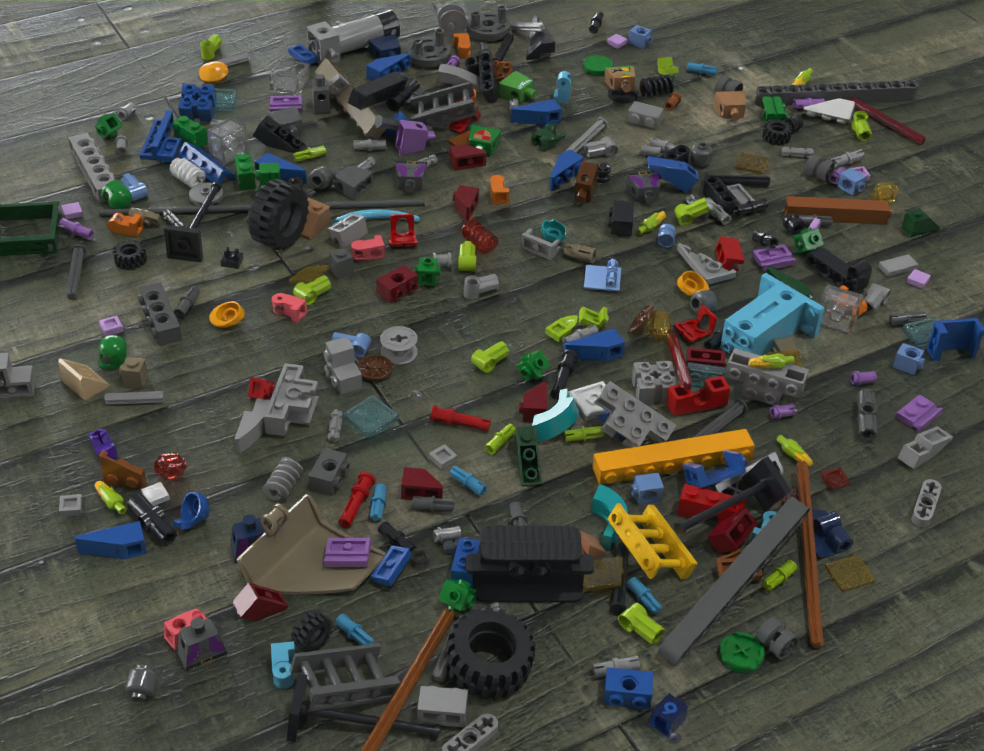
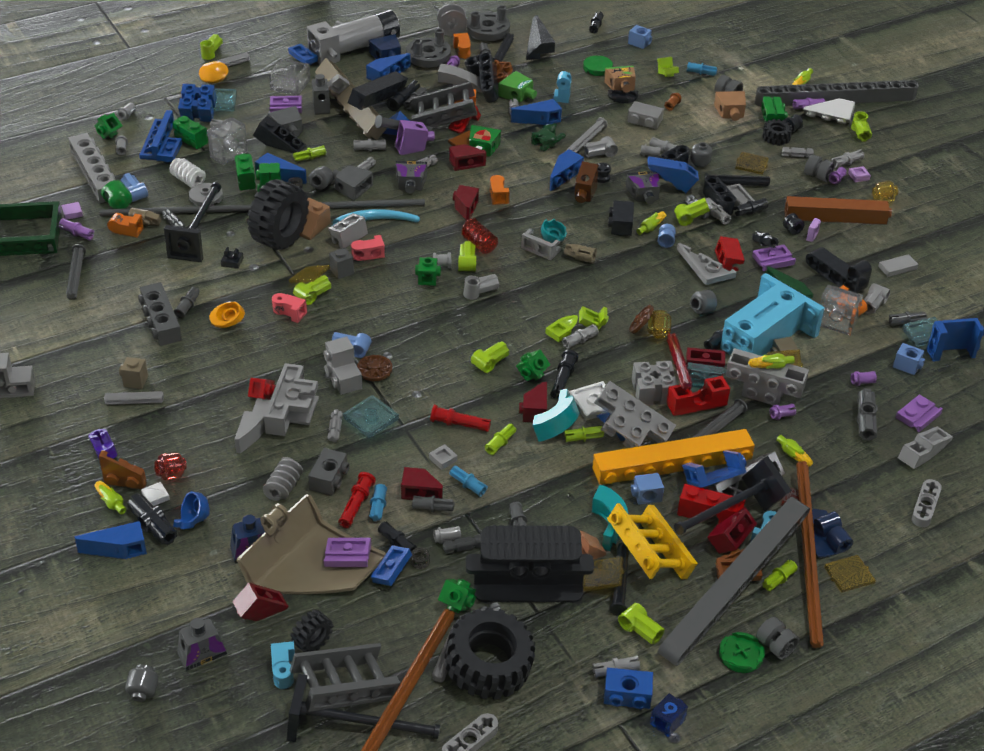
(70, 505): light grey tile -> none
(81, 379): tan slope -> none
(111, 326): lavender tile -> none
(114, 348): green helmet -> none
(130, 254): black tyre -> none
(174, 625): coral leg -> none
(214, 170): blue fence -> none
(353, 630): dark azure axle -> none
(397, 284): dark red brick -> none
(399, 345): light grey piece -> none
(407, 239): red piece -> none
(442, 706): light grey brick -> none
(464, 547): blue brick -> none
(527, 26): light grey axle -> none
(527, 455): dark green slope -> none
(599, 346): blue slope -> none
(603, 277): light blue hinge -> none
(617, 41): lavender tile -> none
(644, 595): dark azure axle -> none
(656, 84): black piece -> none
(689, 328): red piece -> none
(691, 282): light orange hat -> none
(808, 240): green brick -> none
(825, 220): dark grey axle -> none
(835, 478): clear red tile -> none
(851, 181): medium blue brick -> none
(889, 122): dark red axle -> none
(918, 223): dark green slope -> none
(918, 279): lavender tile -> none

